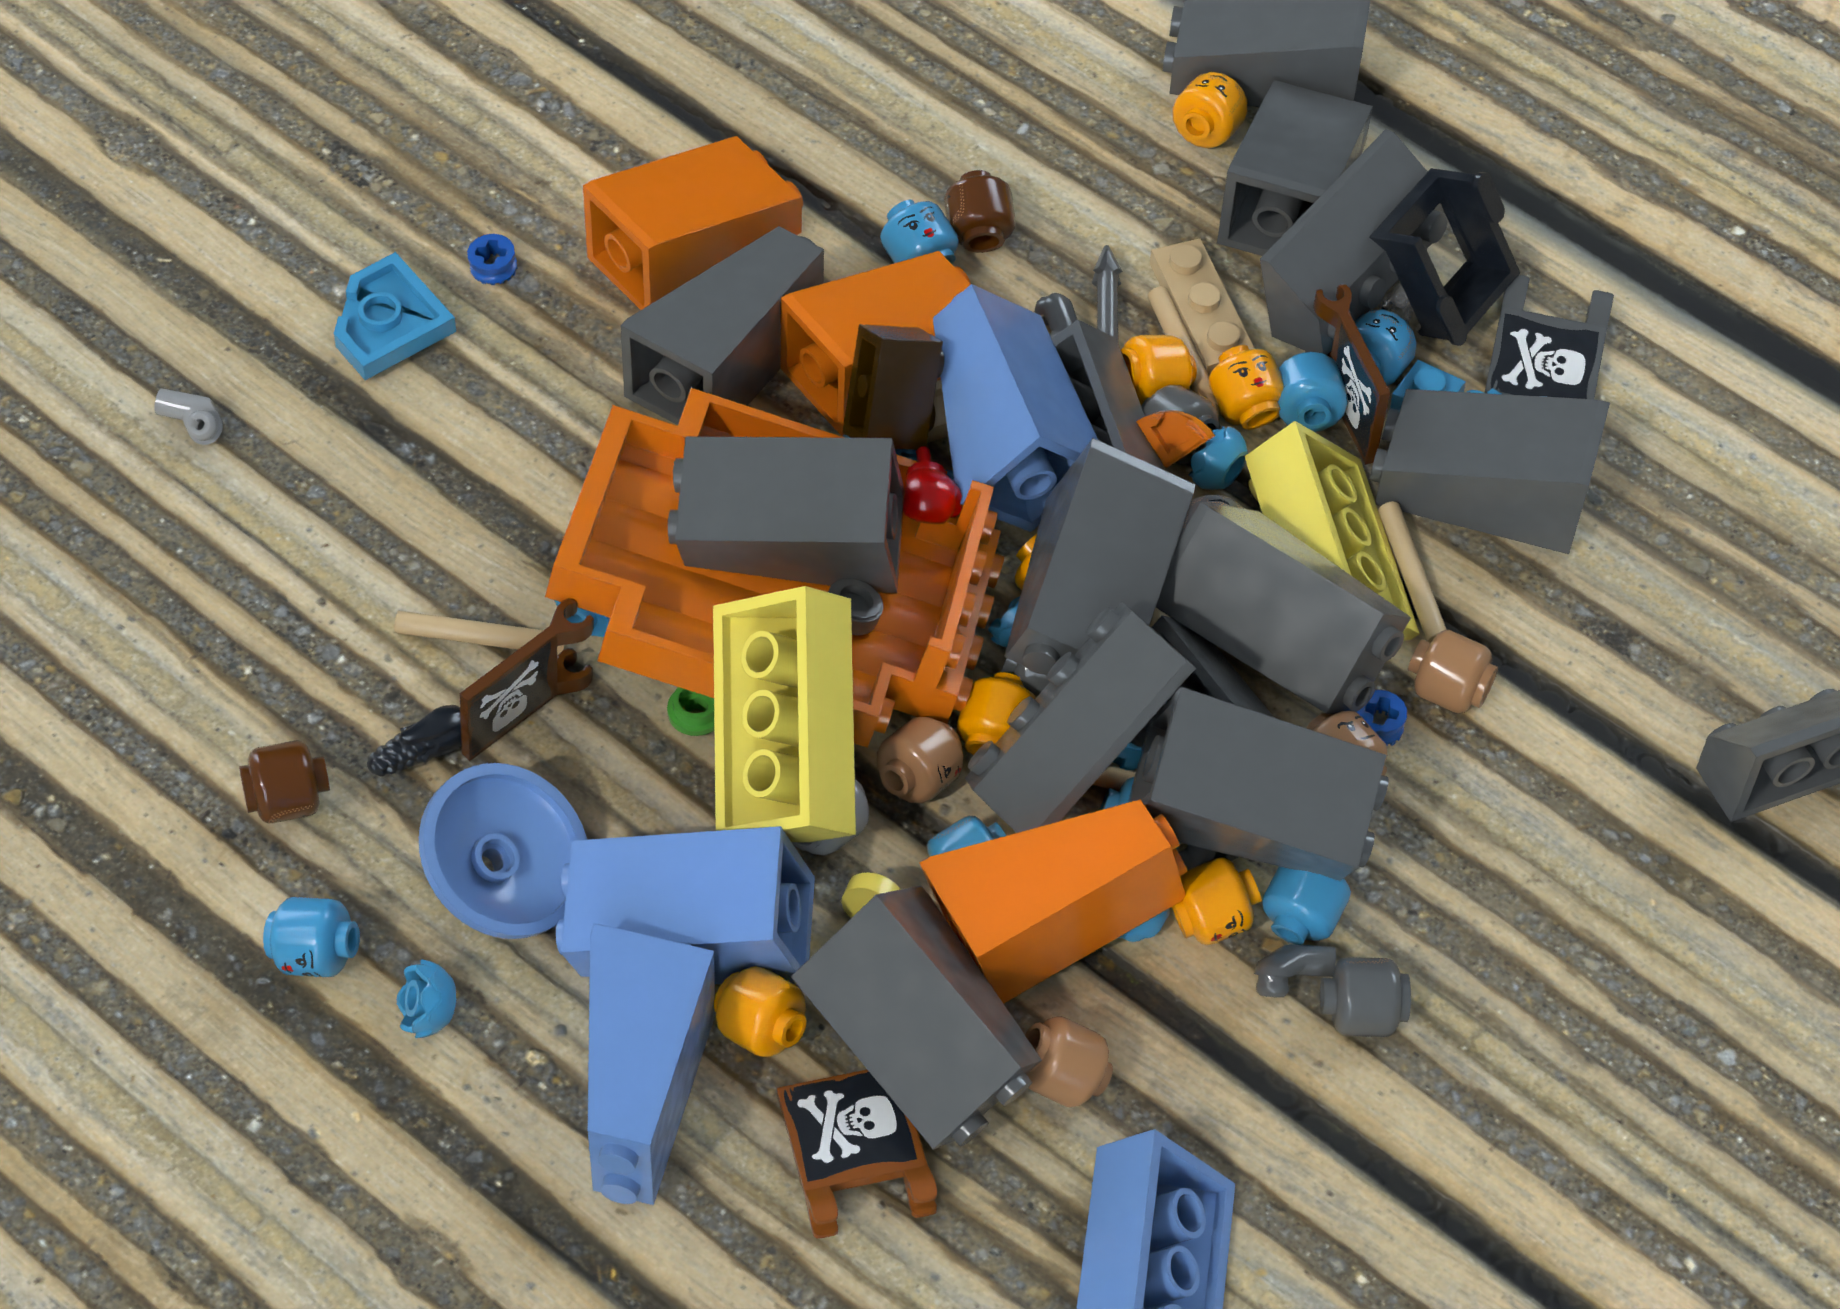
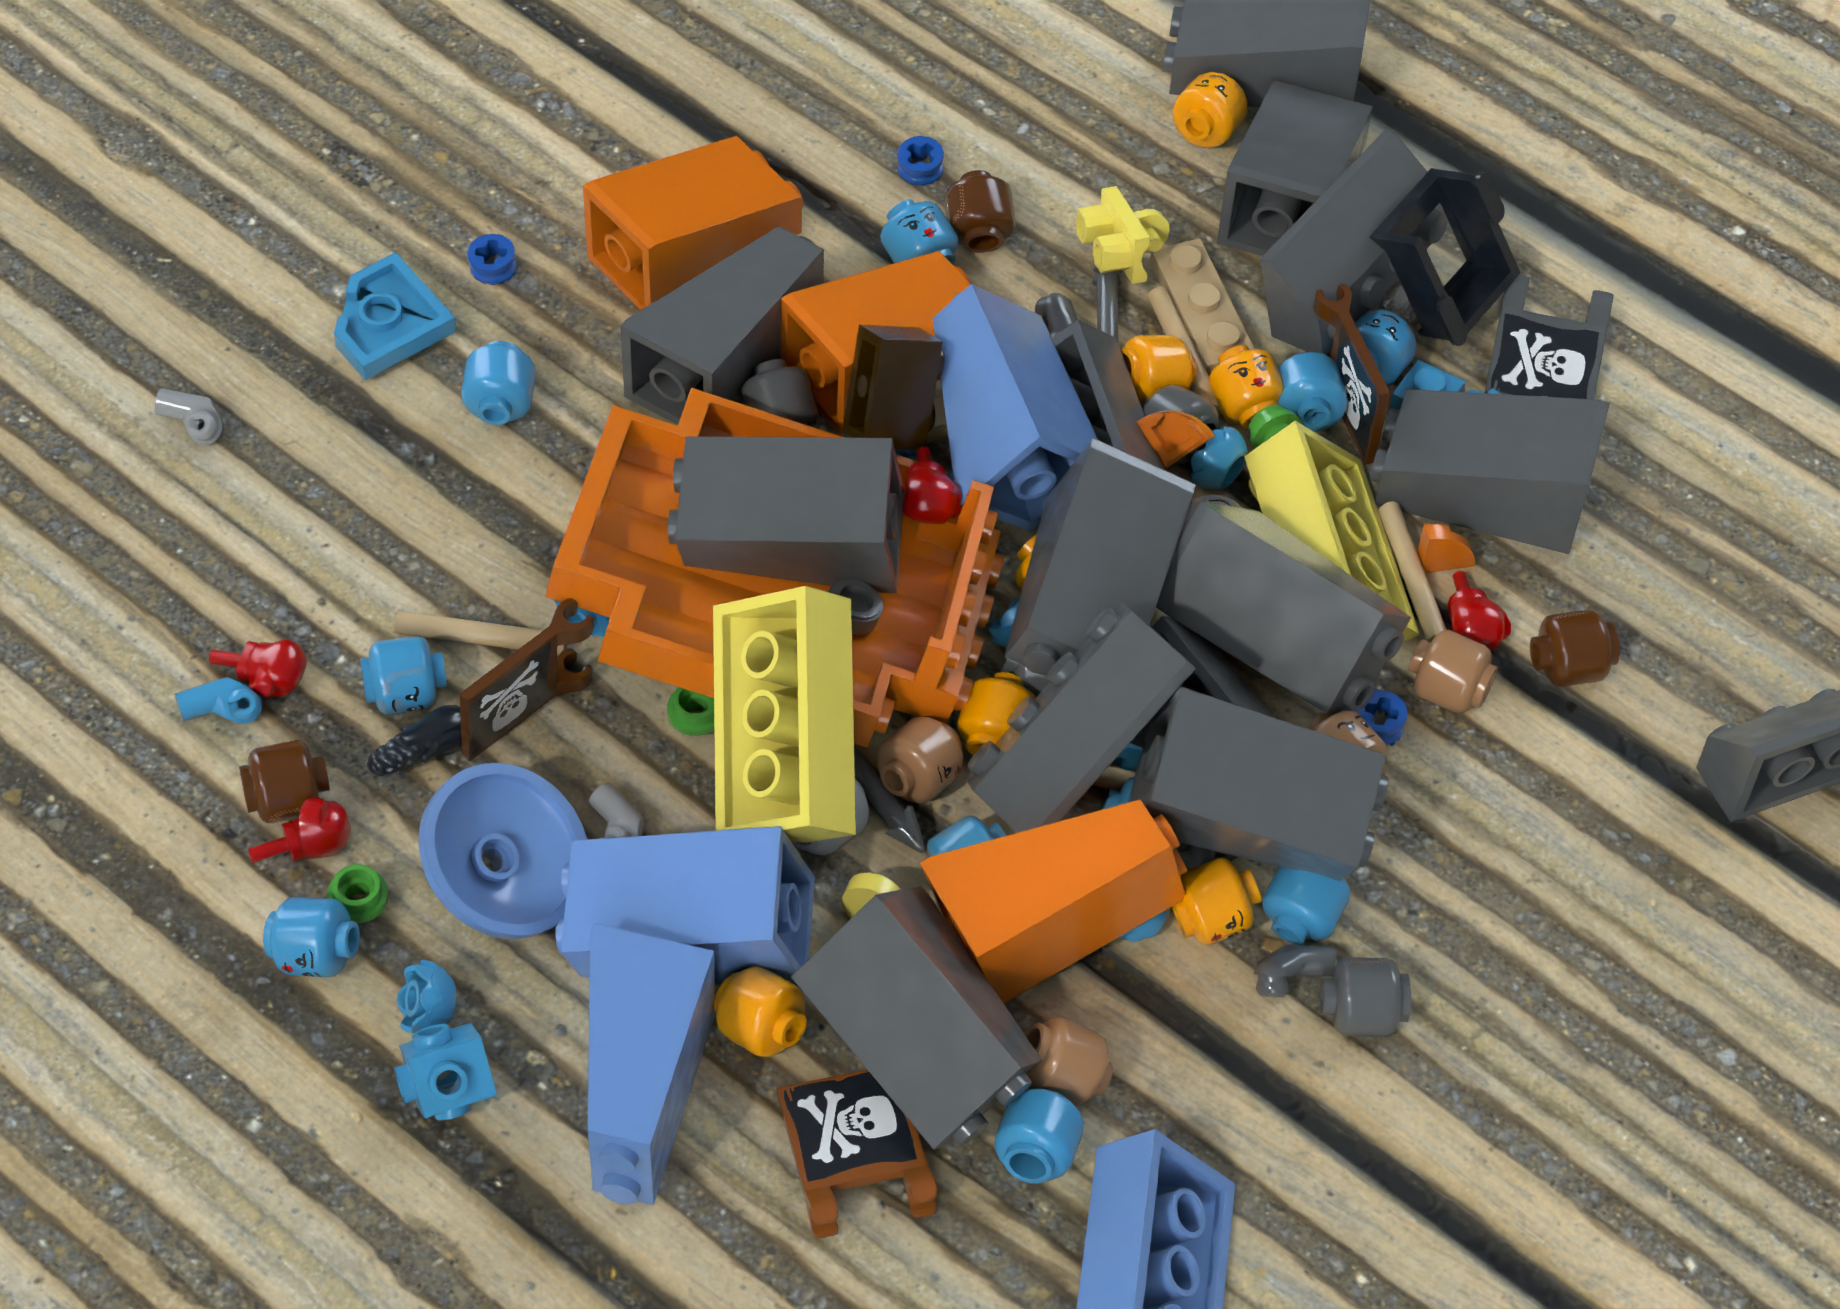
(222, 697): none -> dark azure arm
(266, 666): none -> red piece
(315, 834): none -> red piece
(359, 880): none -> bright green plate
(402, 675): none -> dark azure head
(444, 1071): none -> dark azure brick
(498, 383): none -> dark azure head
(621, 816): none -> light grey arm
(781, 391): none -> dark grey head
(901, 821): none -> dark grey piece
(920, 148): none -> blue bush
(1039, 1136): none -> dark azure head
(1120, 234): none -> light yellow hips
(1269, 422): none -> bright green plate
(1443, 549): none -> orange tile
(1476, 615): none -> red piece
(1575, 648): none -> reddish brown head

